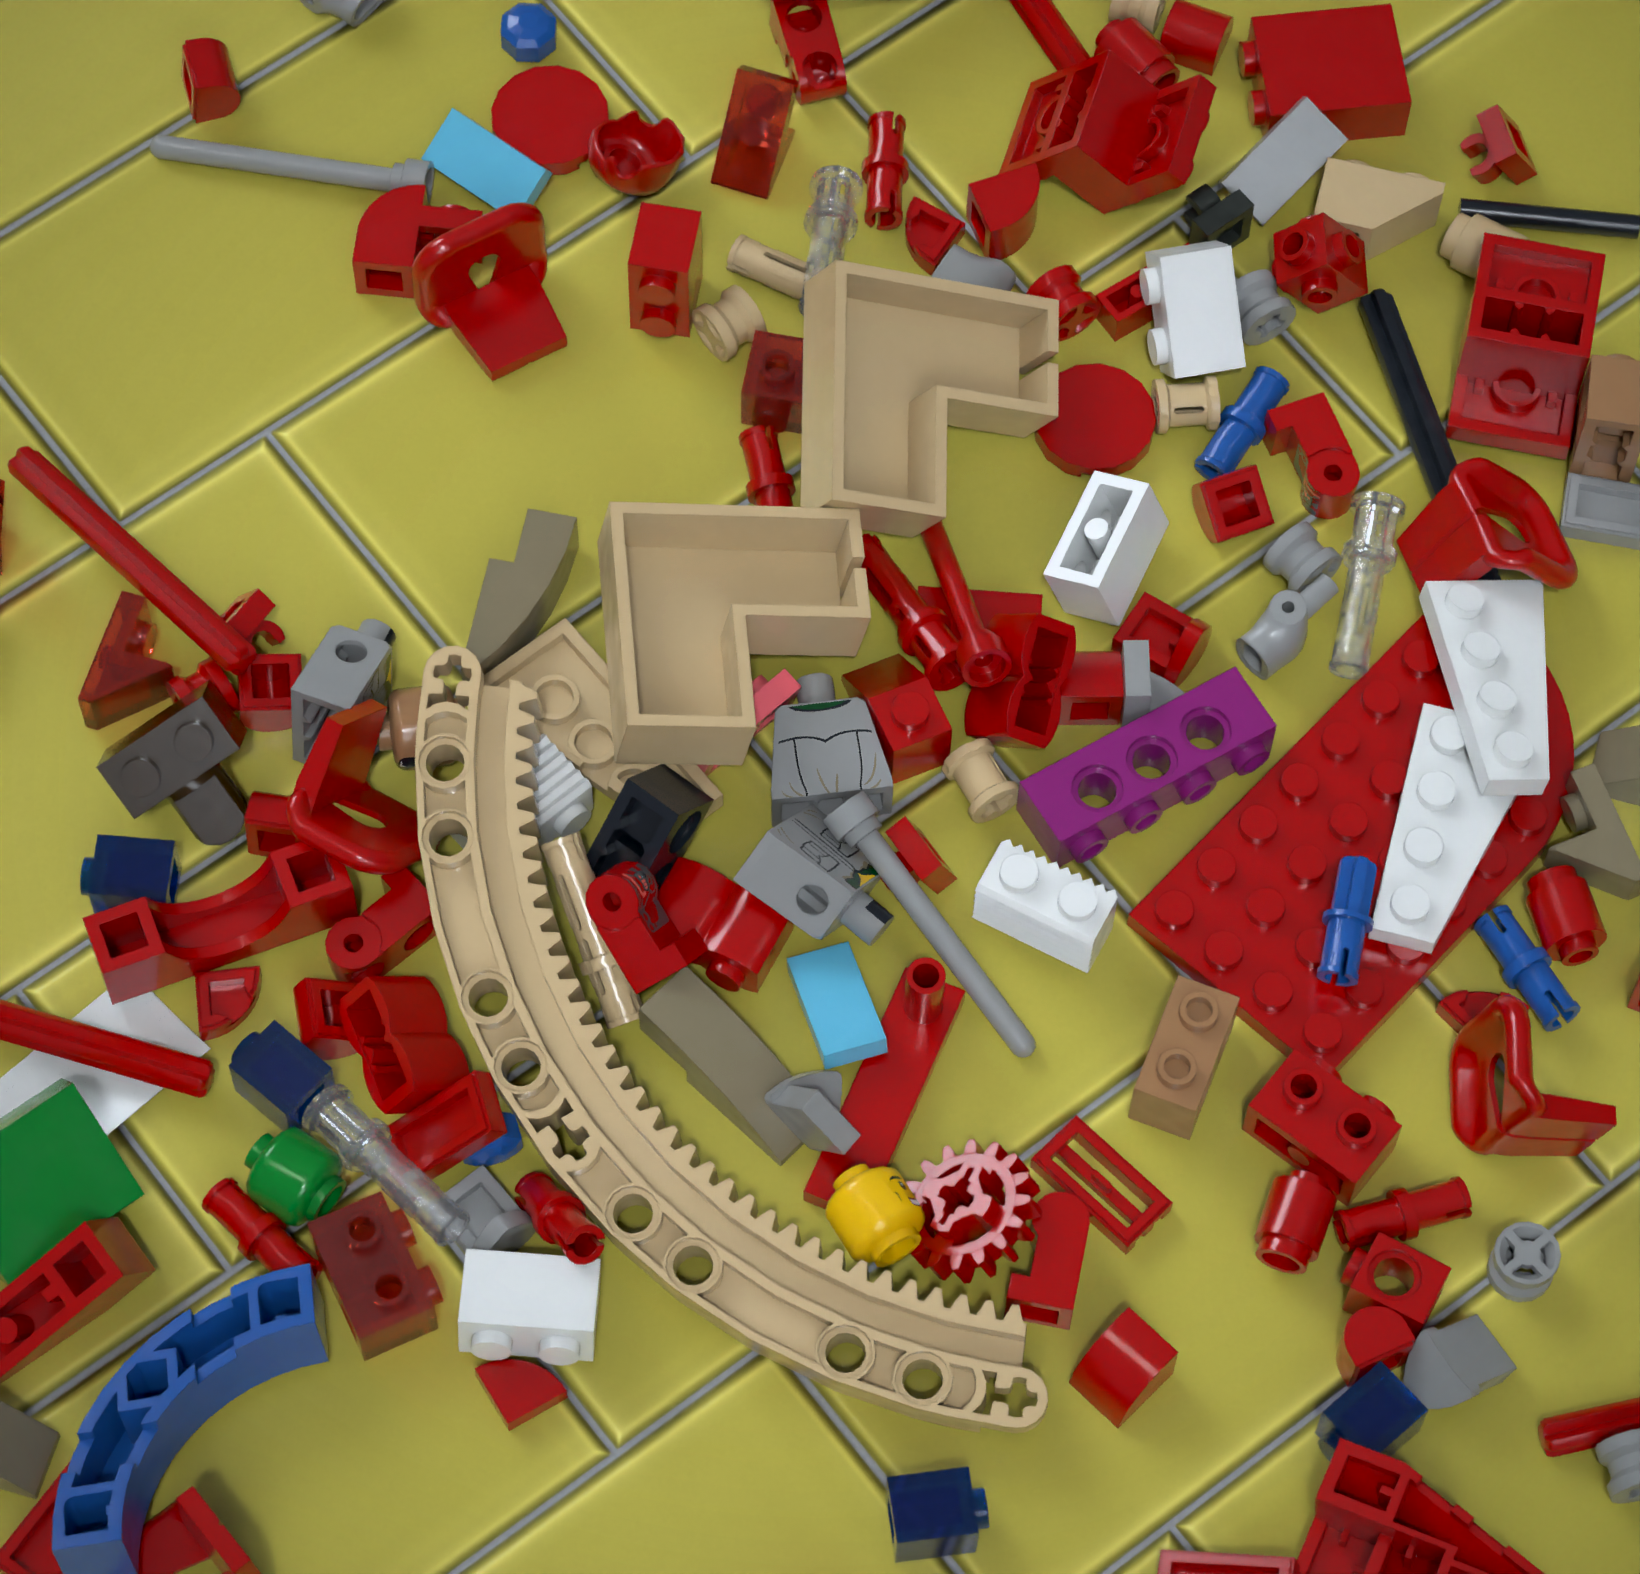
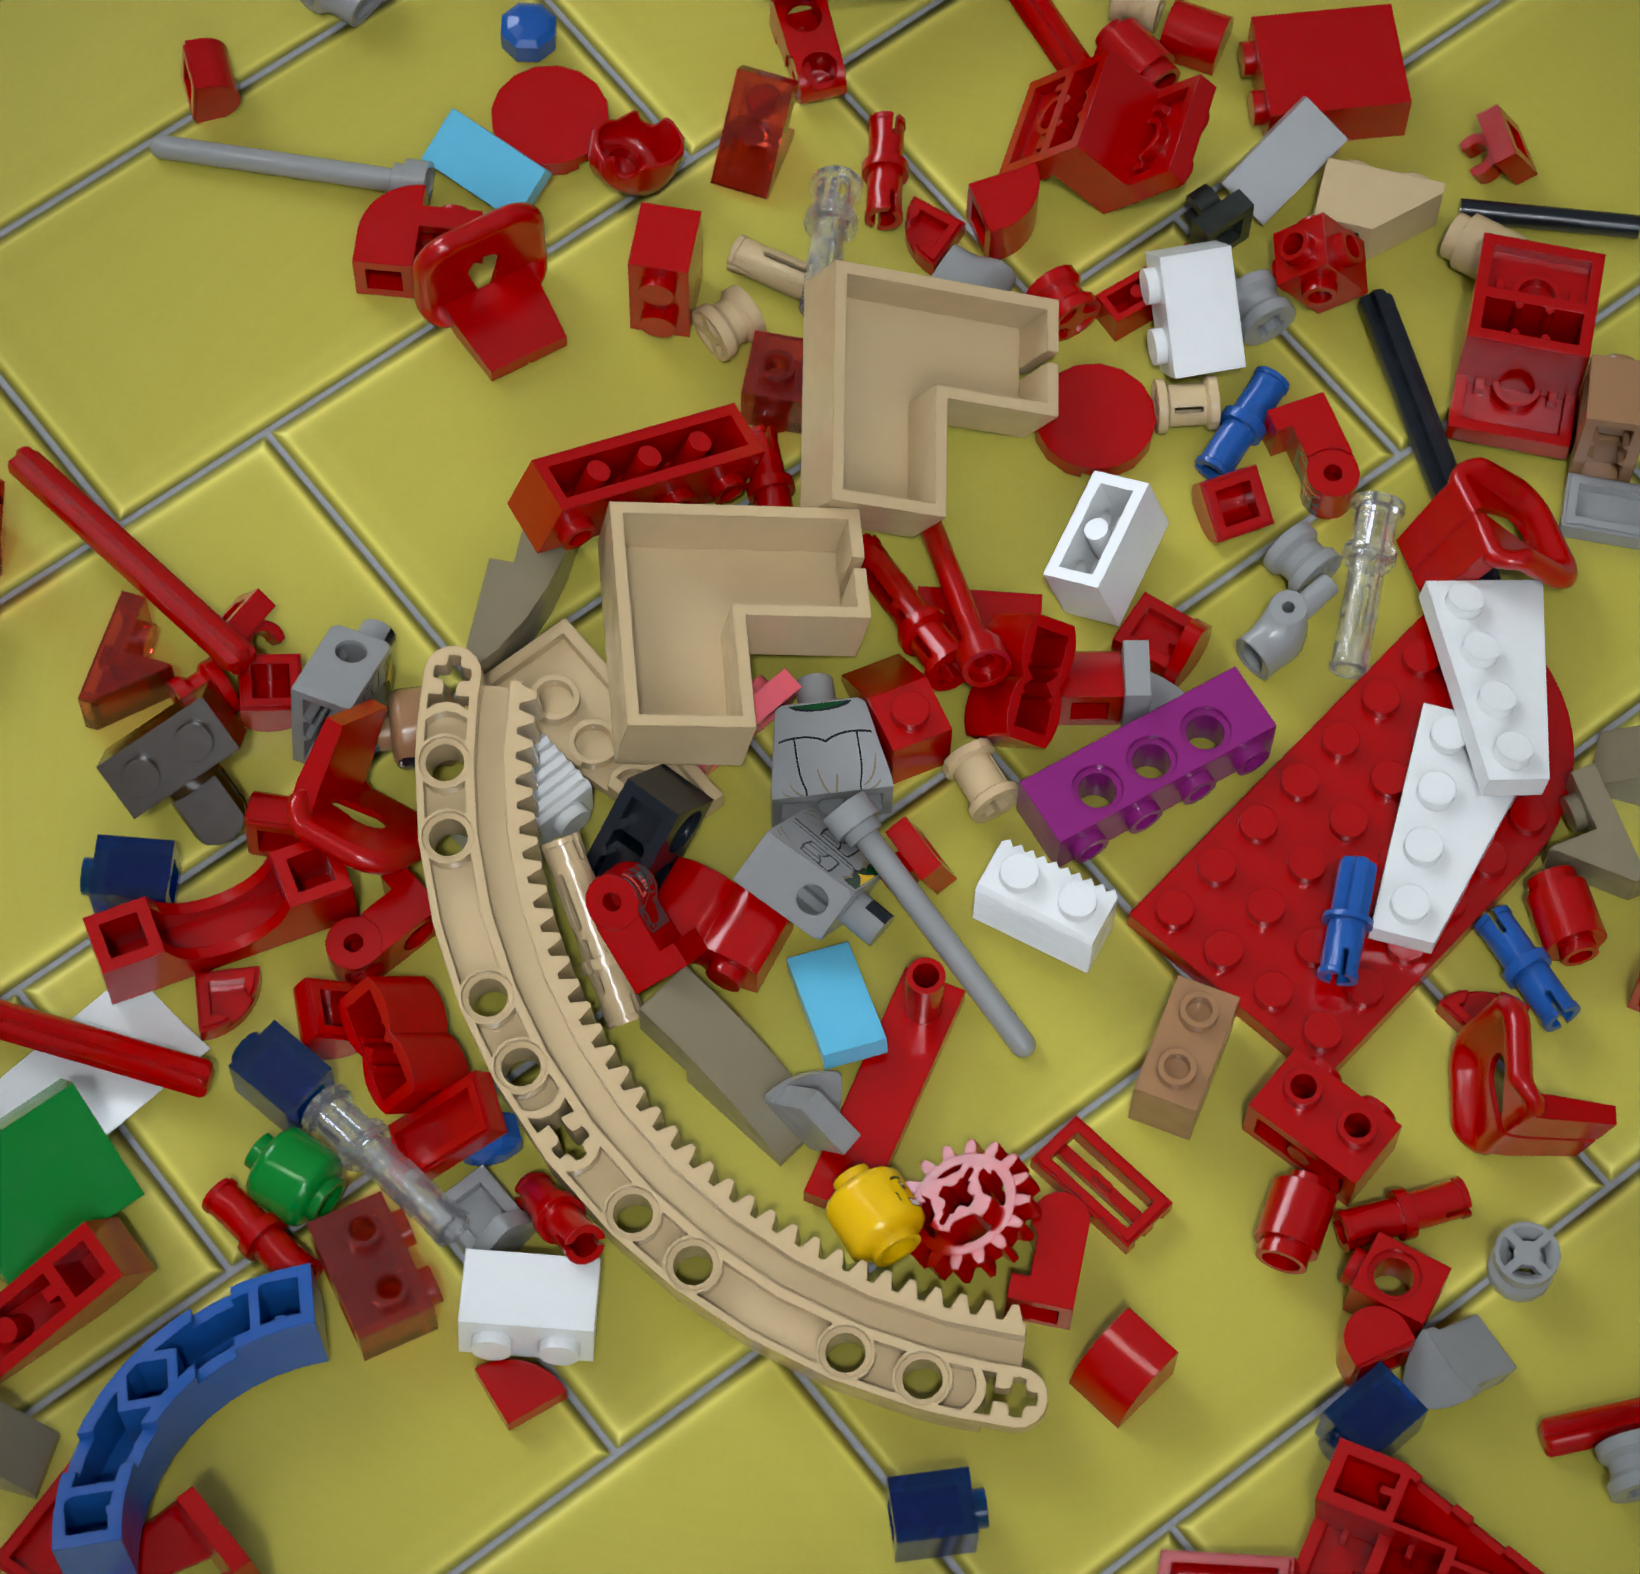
(676, 461): none -> red brick

